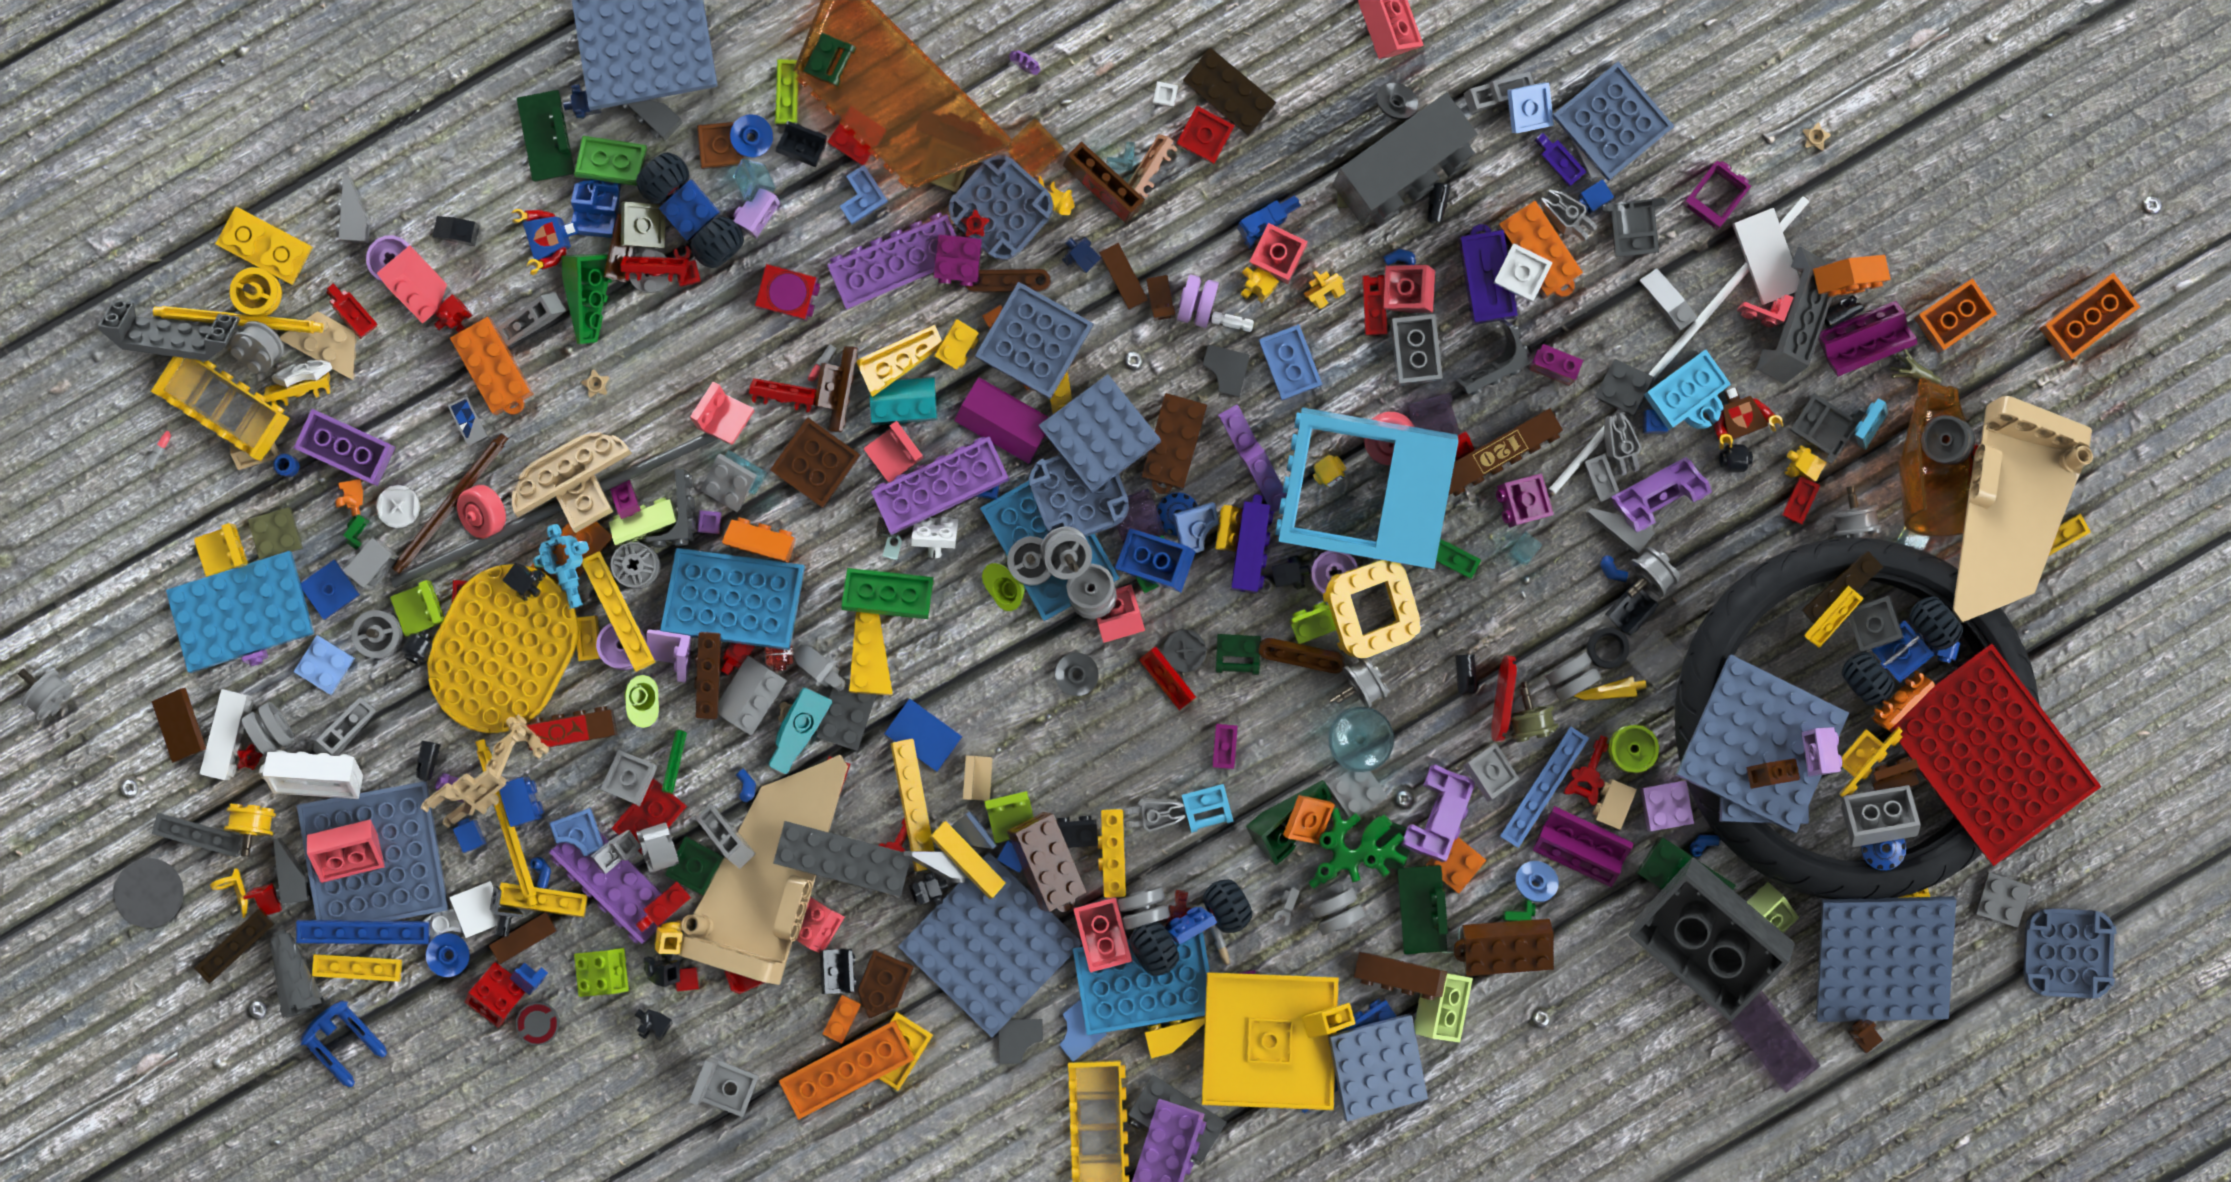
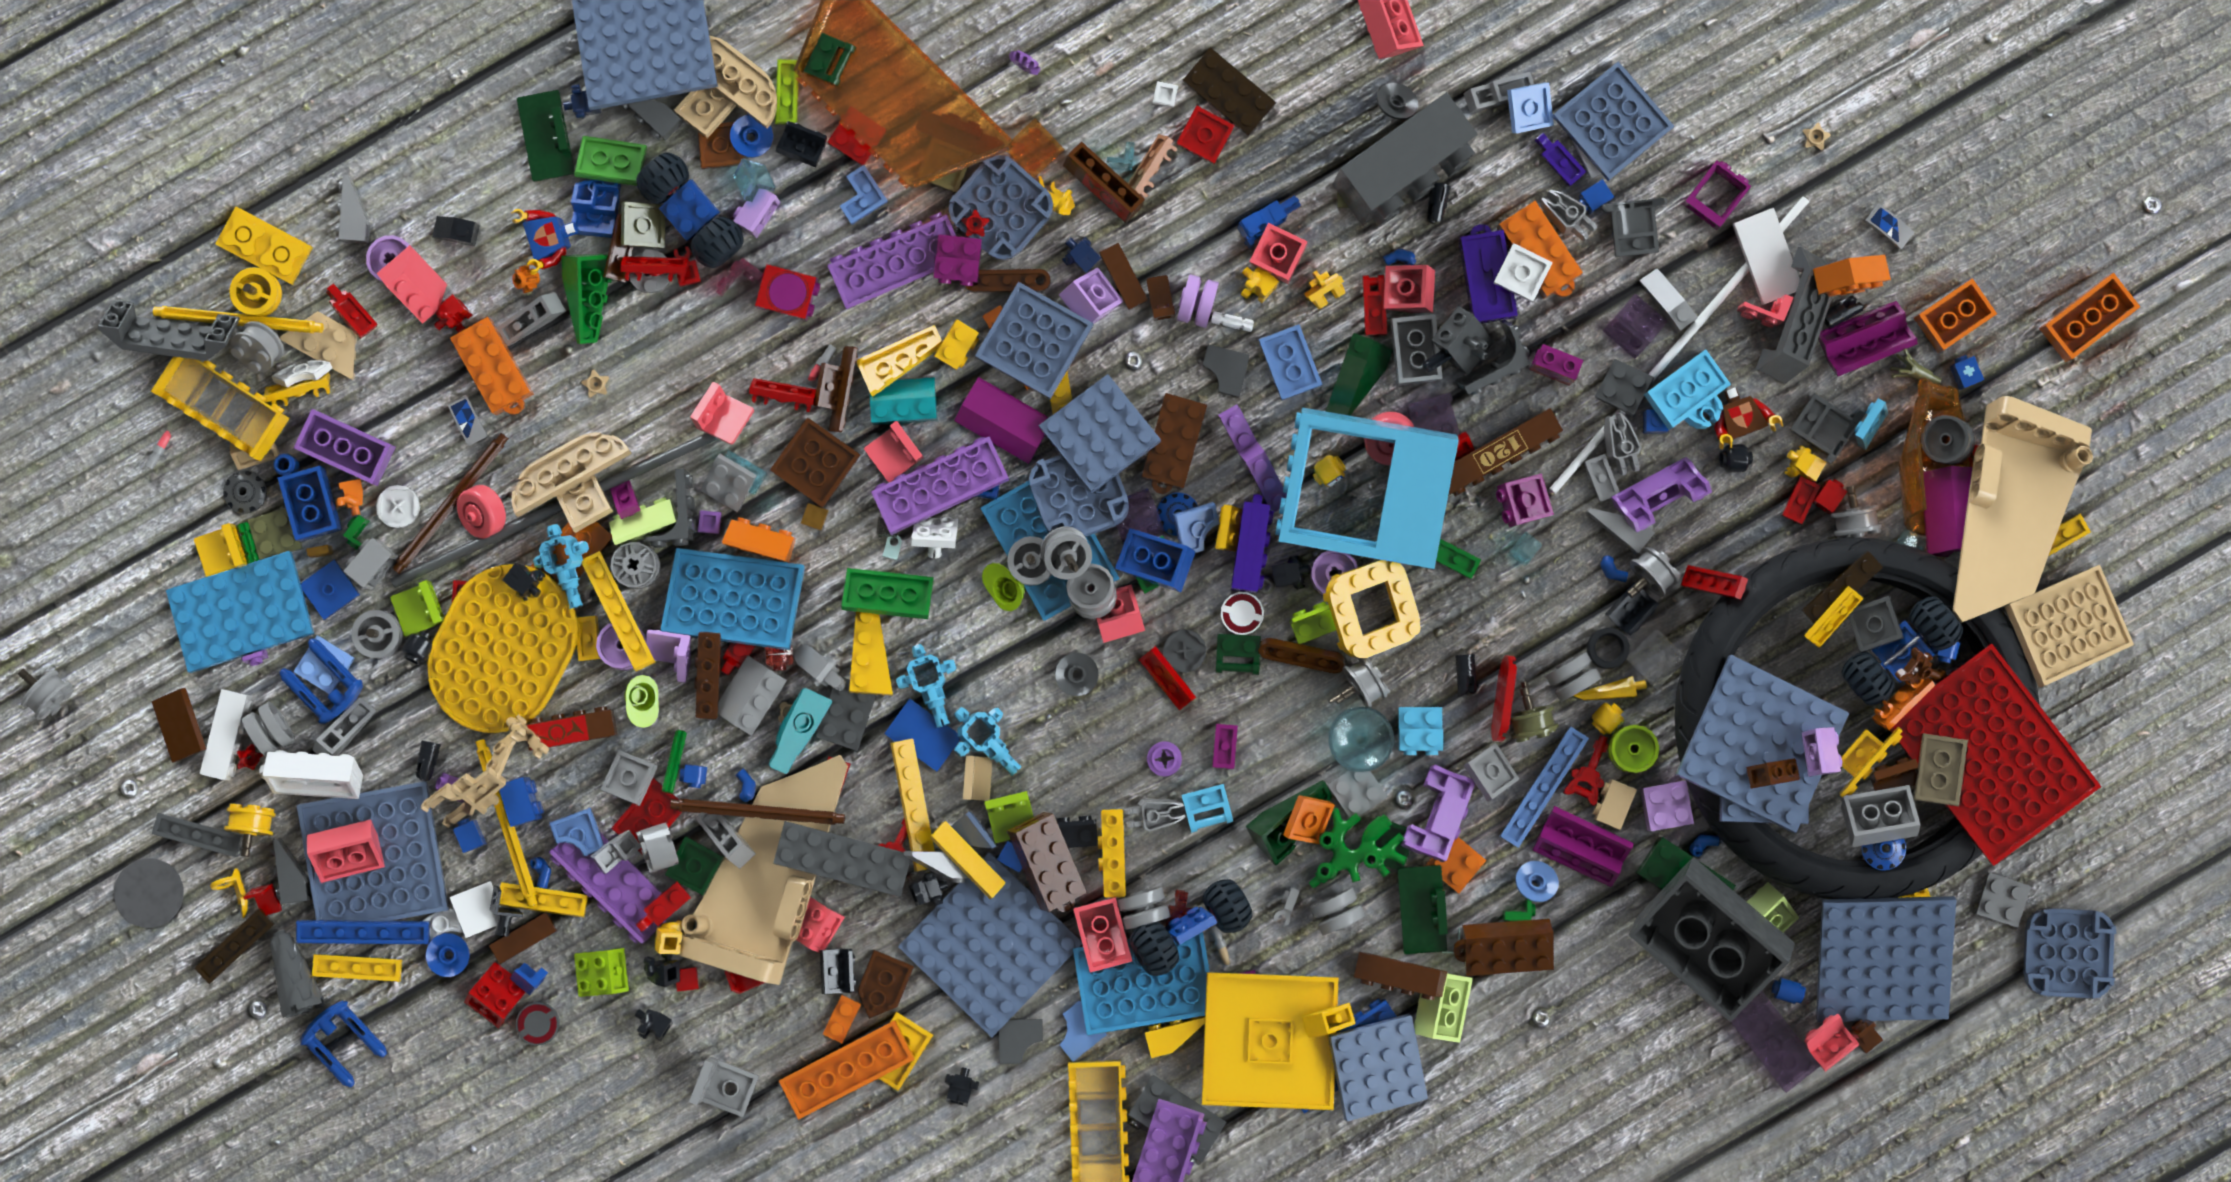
(248, 542): none -> green axle
(255, 494): none -> dark grey dish
(310, 503): none -> blue brick
(319, 551): none -> pearl gold tile
(340, 701): none -> blue piece
(524, 280): none -> orange gear
(693, 775): none -> blue plate
(739, 84): none -> tan plate
(750, 273): none -> clear pink bracket
(757, 811): none -> reddish brown piece
(814, 516): none -> pearl gold tile
(933, 693): none -> medium azure piece
(960, 1087): none -> black piece
(992, 746): none -> medium azure piece
(1091, 296): none -> lavender slope
(1172, 765): none -> medium lavender gear
(1242, 613): none -> white tile
(1359, 372): none -> dark green wedge
(1420, 730): none -> medium azure plate
(1460, 342): none -> dark grey piece
(1608, 718): none -> yellow head
(1635, 326): none -> clear purple bracket
(1714, 582): none -> red plate
(1788, 990): none -> blue brick
(1829, 495): none -> red brick
(1830, 1042): none -> coral bracket
(1890, 226): none -> slope
(1920, 668): none -> reddish brown piece
(1940, 769): none -> dark tan tile
(1946, 508): none -> magenta slope
(1966, 371): none -> blue brick
(2069, 626): none -> tan plate

